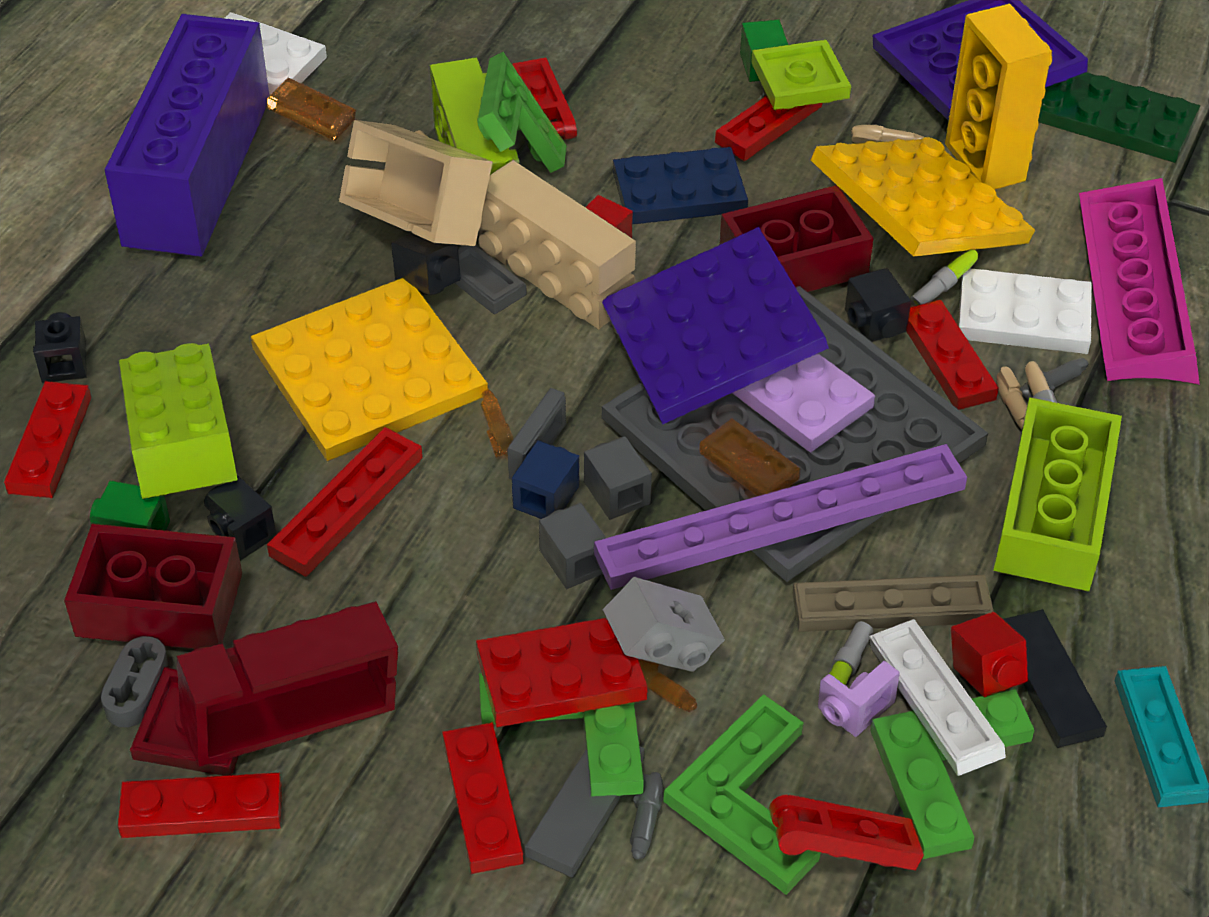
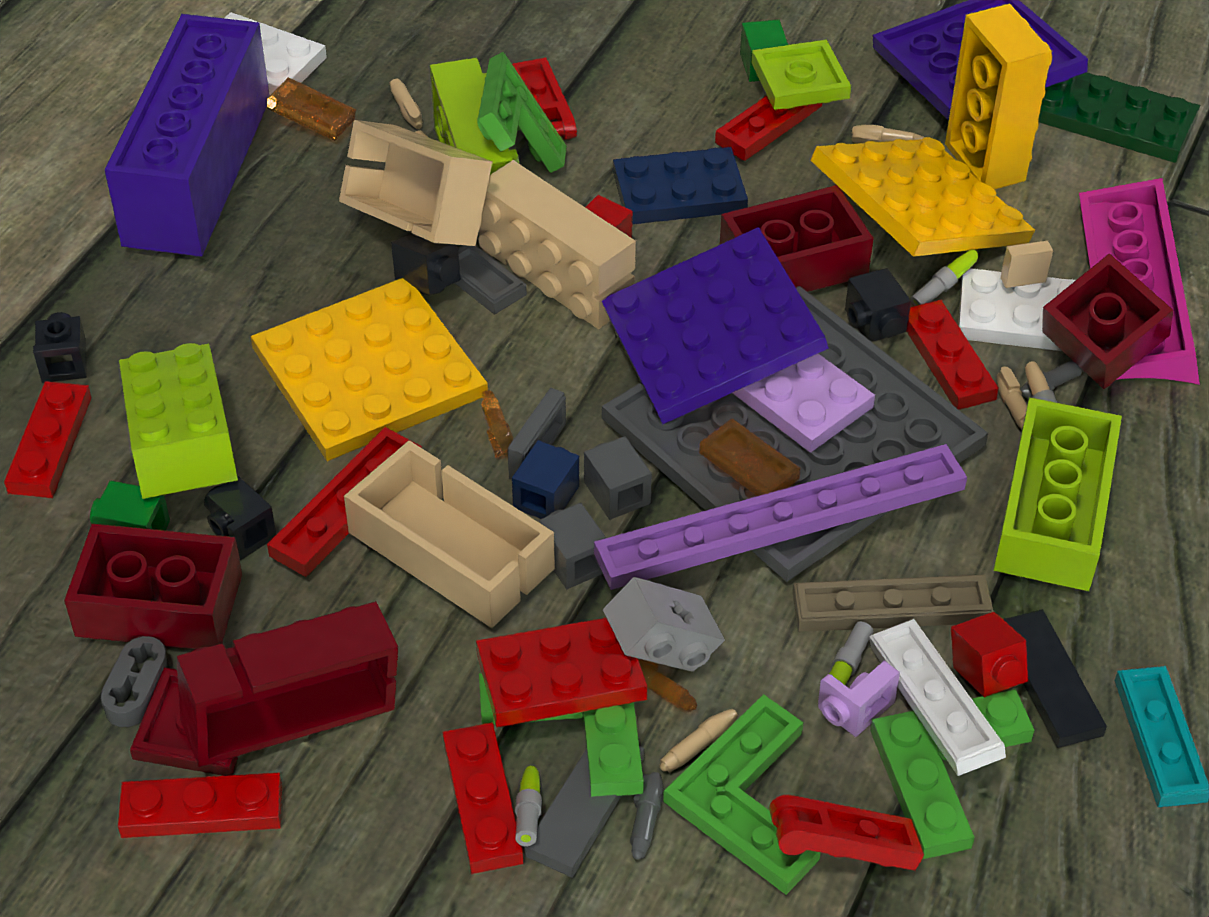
(407, 106): none -> tan piece
(462, 547): none -> tan piece
(528, 807): none -> light grey piece
(698, 740): none -> tan piece
(1026, 264): none -> tan tile
(1107, 321): none -> dark red brick

